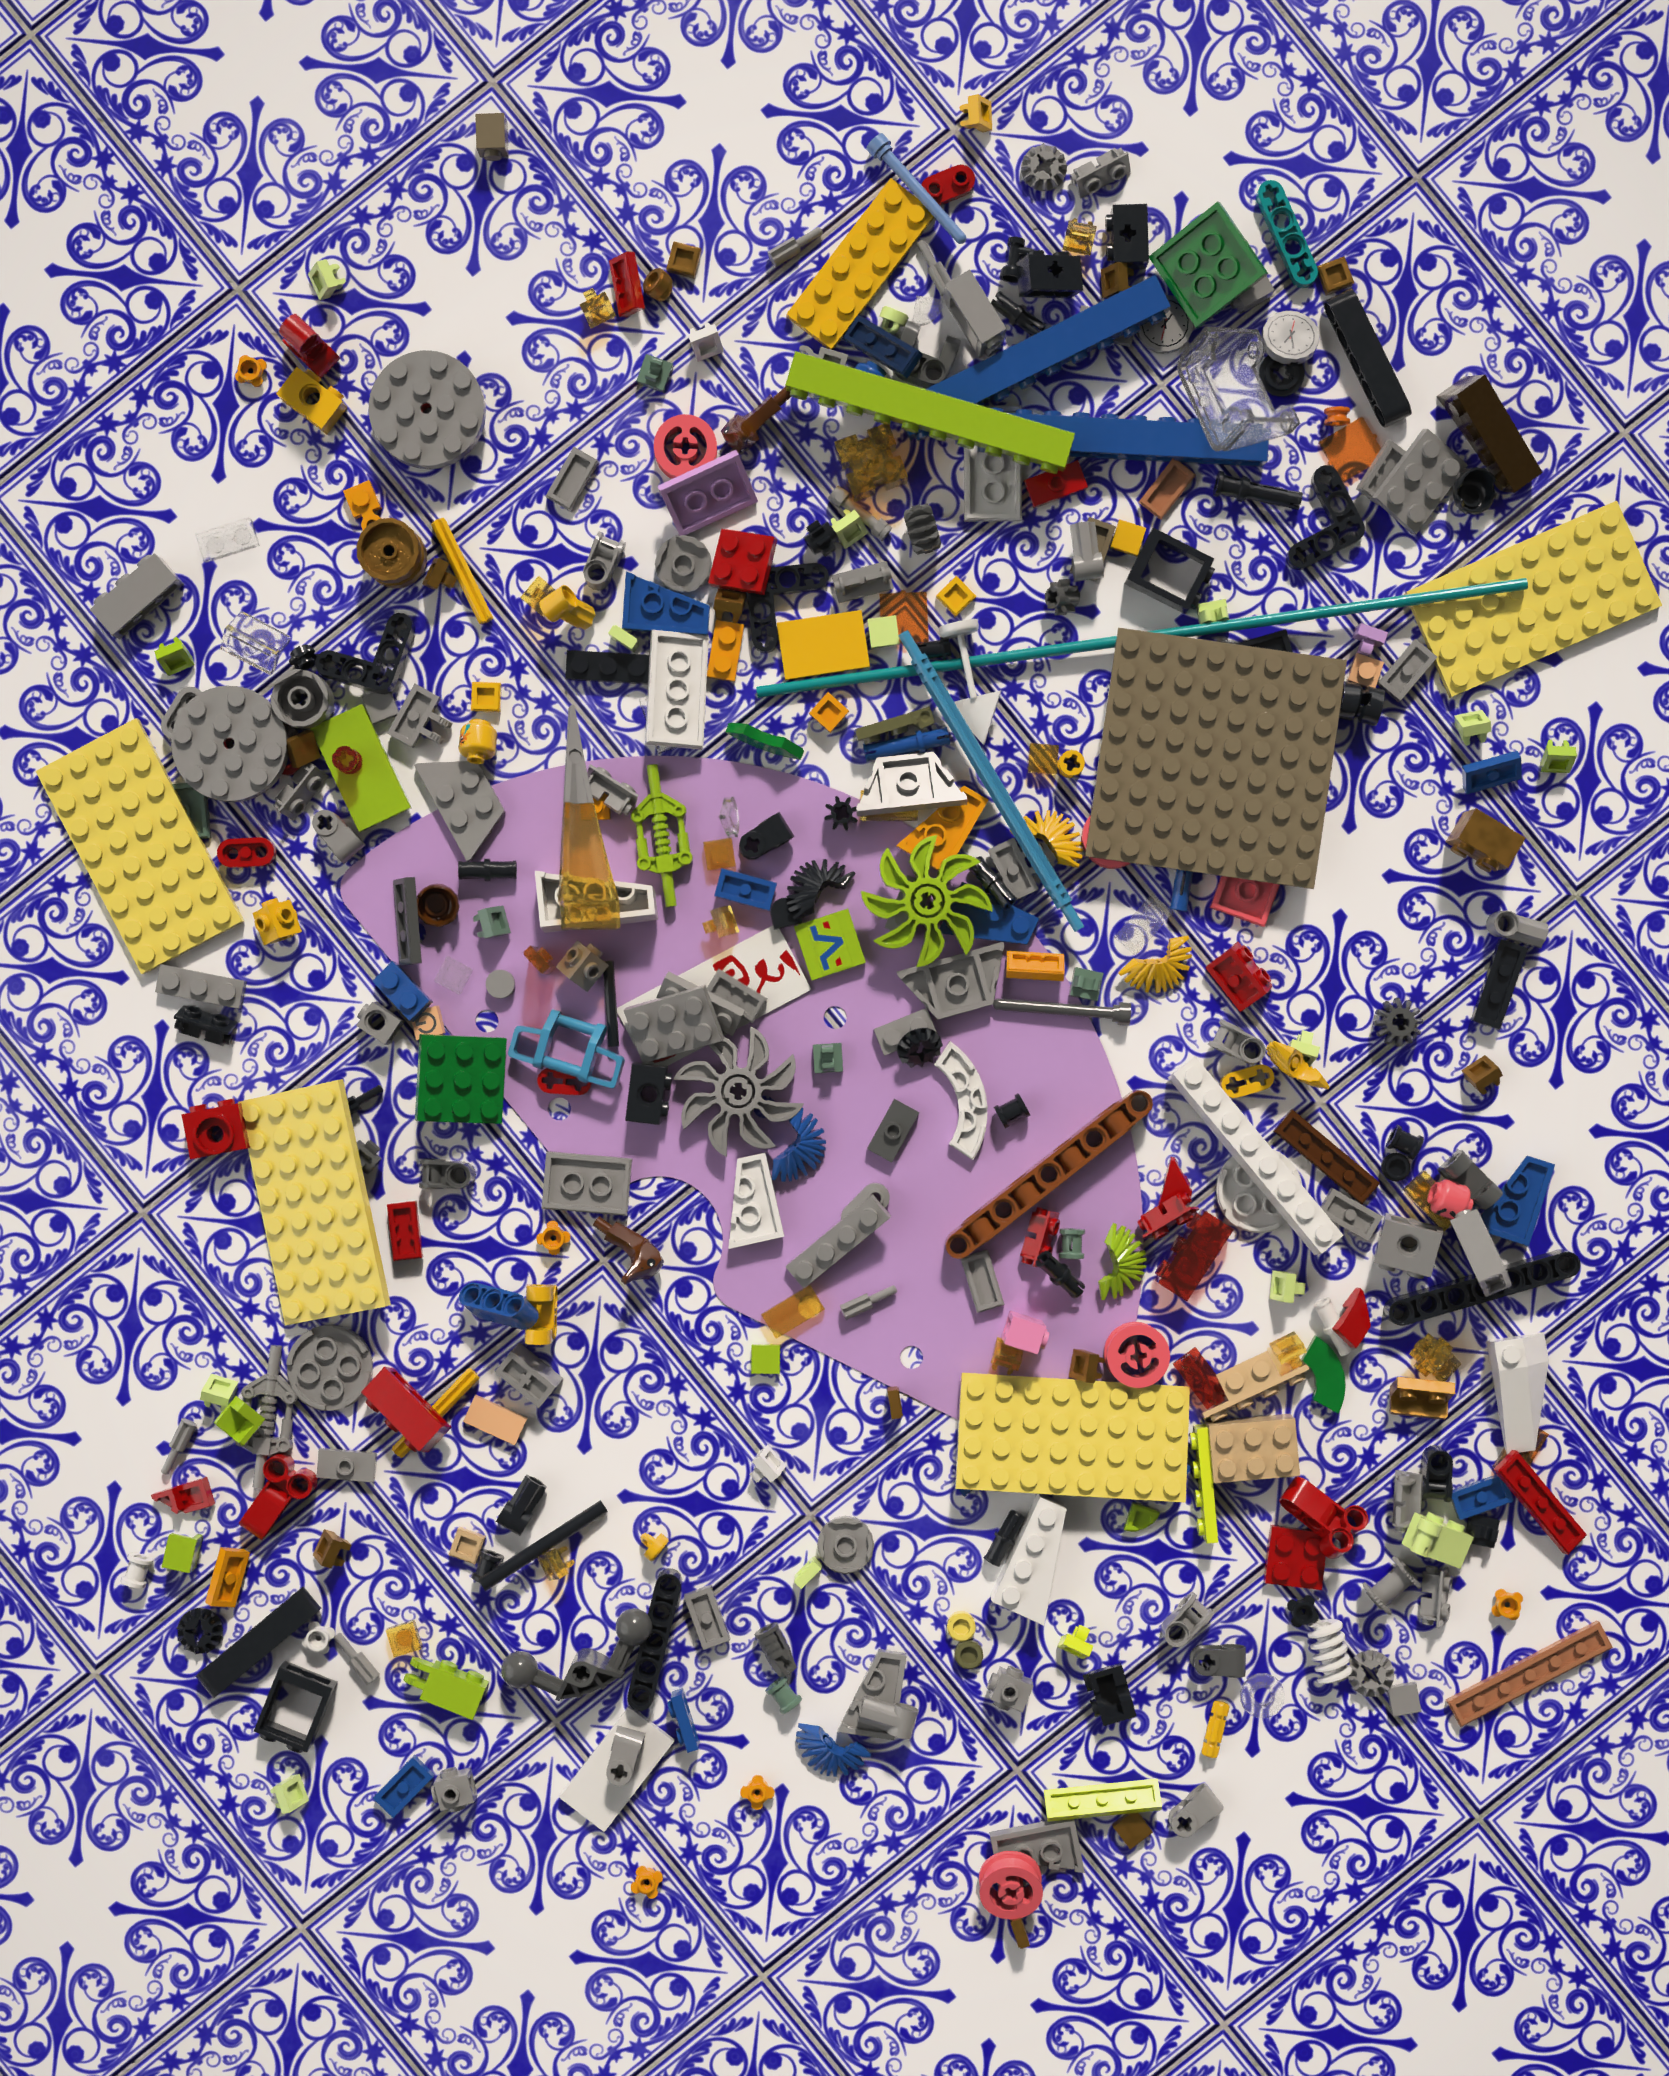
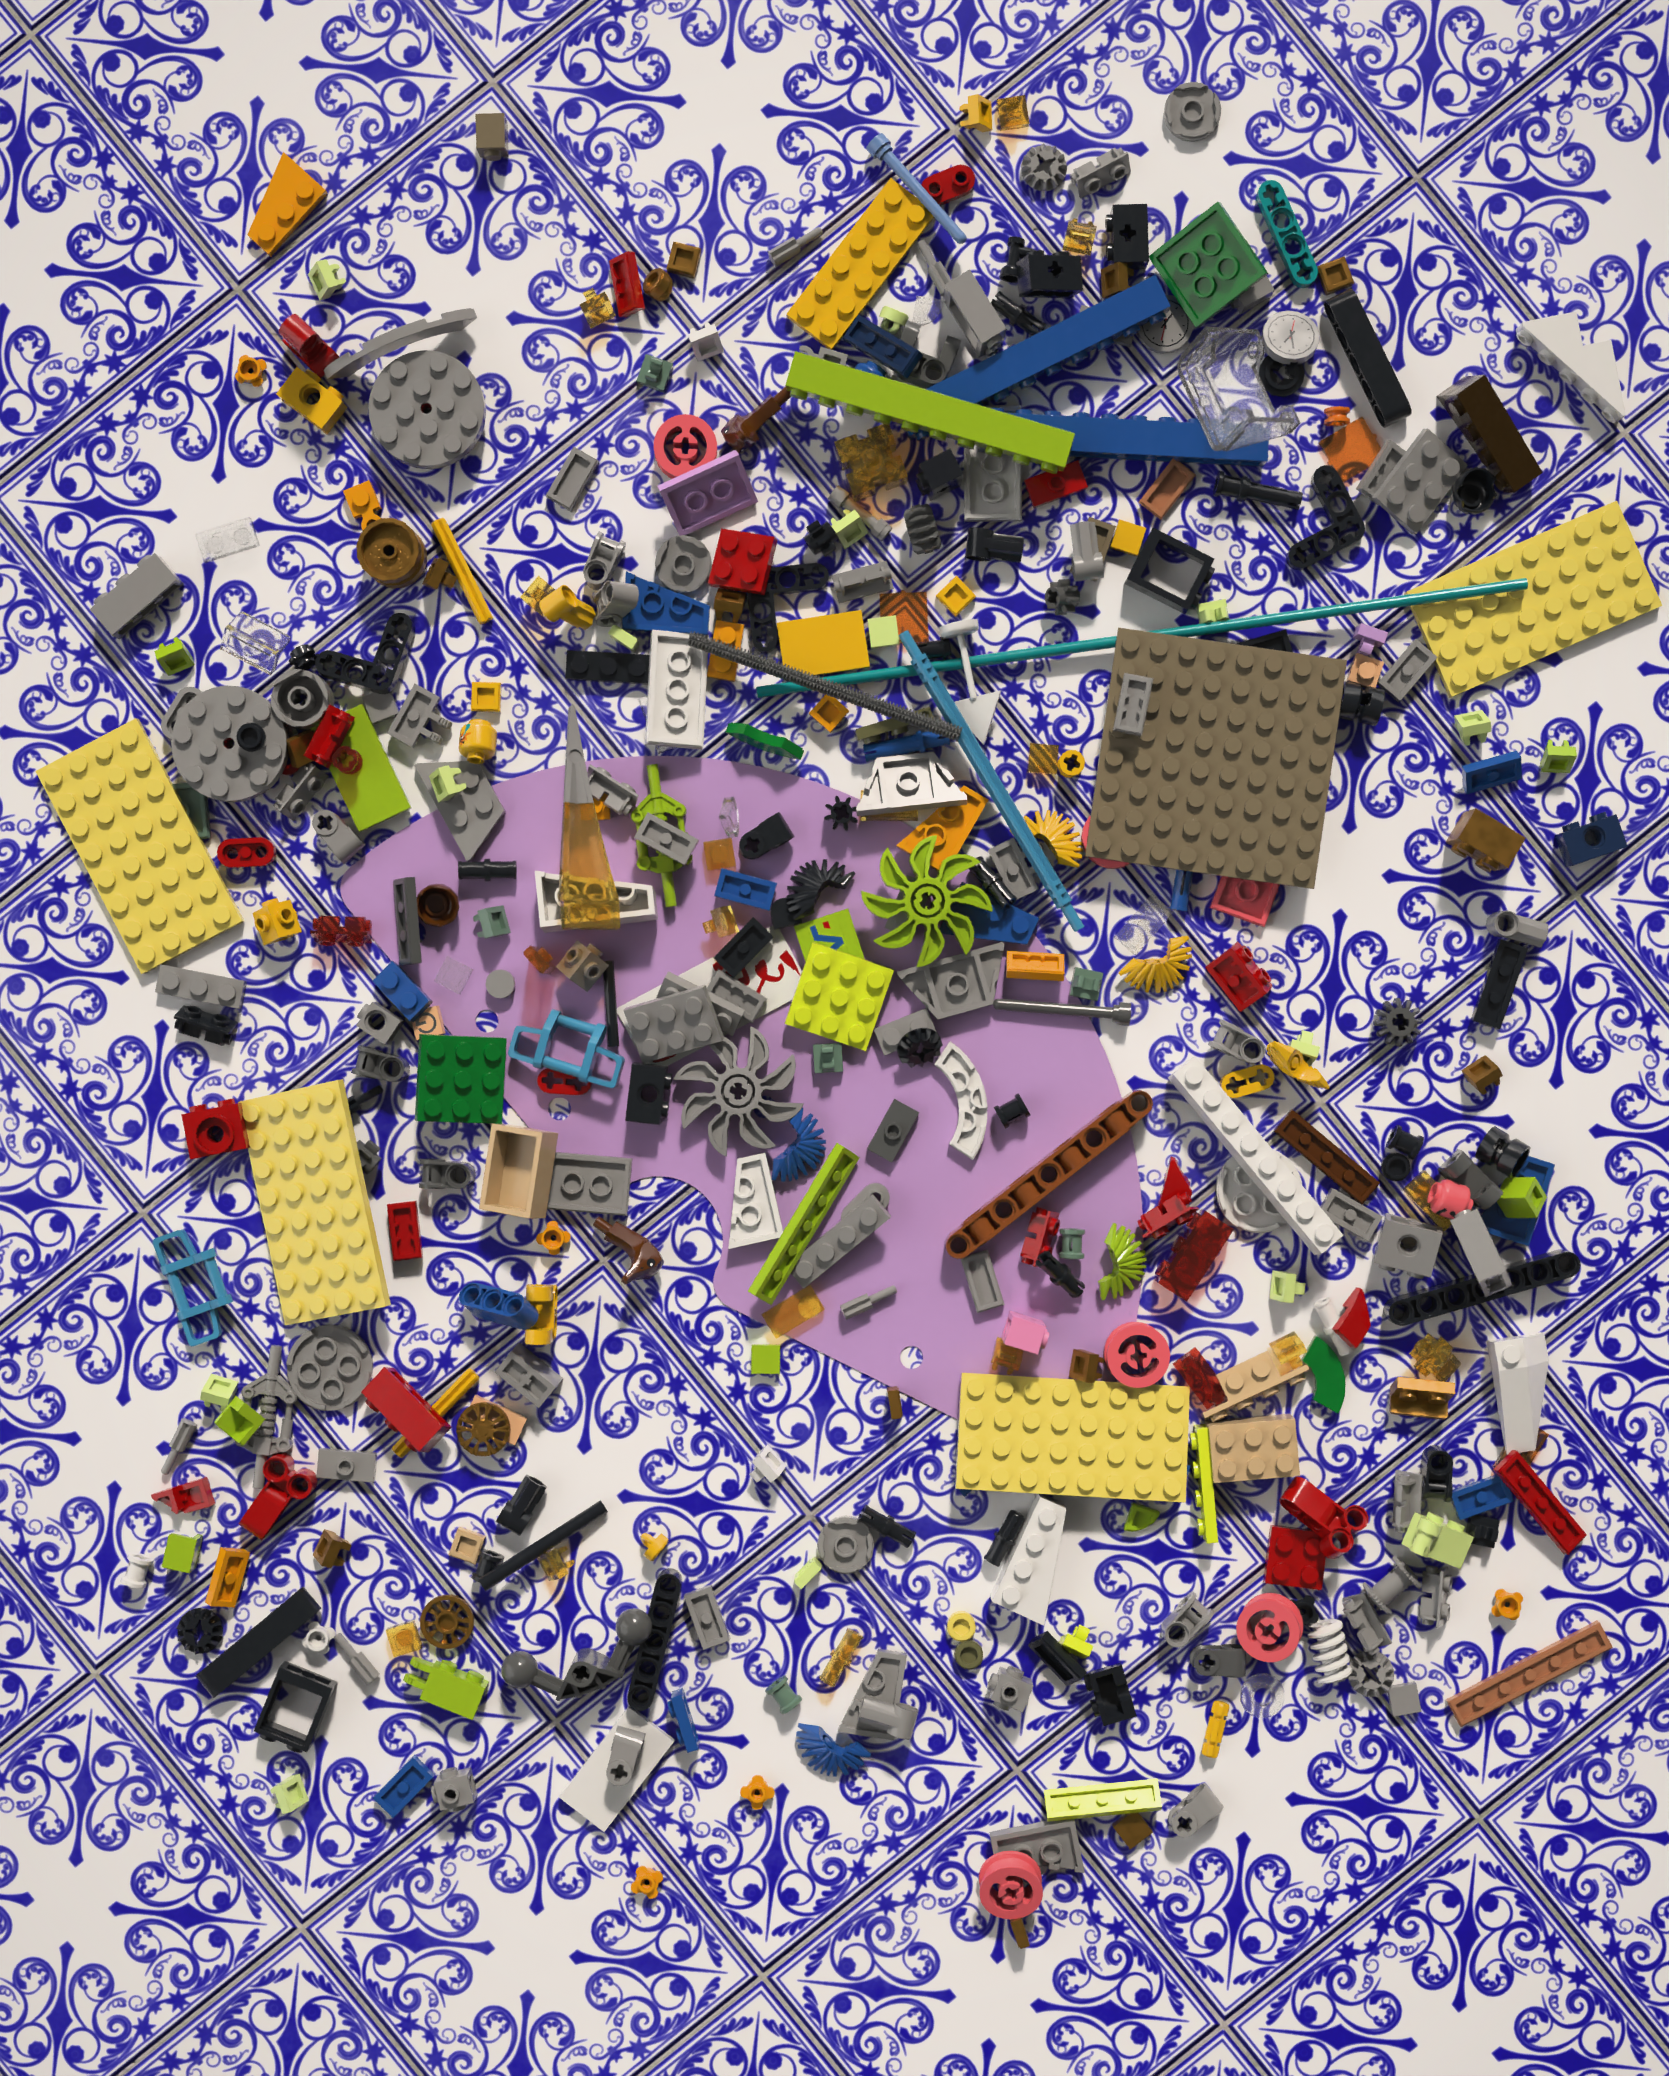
(178, 1292): none -> dark azure bar
(251, 737): none -> black plate
(285, 205): none -> light orange wing
(329, 736): none -> red hinge
(352, 933): none -> clear red hinge
(375, 1064): none -> dark grey piece
(397, 338): none -> light grey tile
(444, 783): none -> yellowish green tile
(447, 1621): none -> pearl gold wheel
(483, 1429): none -> pearl gold wheel
(518, 1171): none -> tan piece
(614, 602): none -> light grey piece
(666, 839): none -> light grey plate
(743, 947): none -> black plate
(776, 1649): dark grey hinge -> none
(803, 1224): none -> lime plate
(822, 686): none -> dark grey axle
(839, 996): none -> neon yellow plate
(840, 1657): none -> clear yellow pin
(886, 1526): none -> black pin
(939, 475): none -> black brick
(987, 545): none -> black piece
(1012, 113): none -> clear yellow tile
(1057, 1658): none -> black tile
(1132, 704): none -> light grey plate
(1192, 111): none -> light grey tile
(1261, 1643): none -> coral wheel
(1364, 1617): none -> light grey hinge
(1512, 1156): none -> black wheel
(1521, 1197): none -> lime panel
(1587, 366): none -> white slope
(1607, 834): none -> dark blue brick

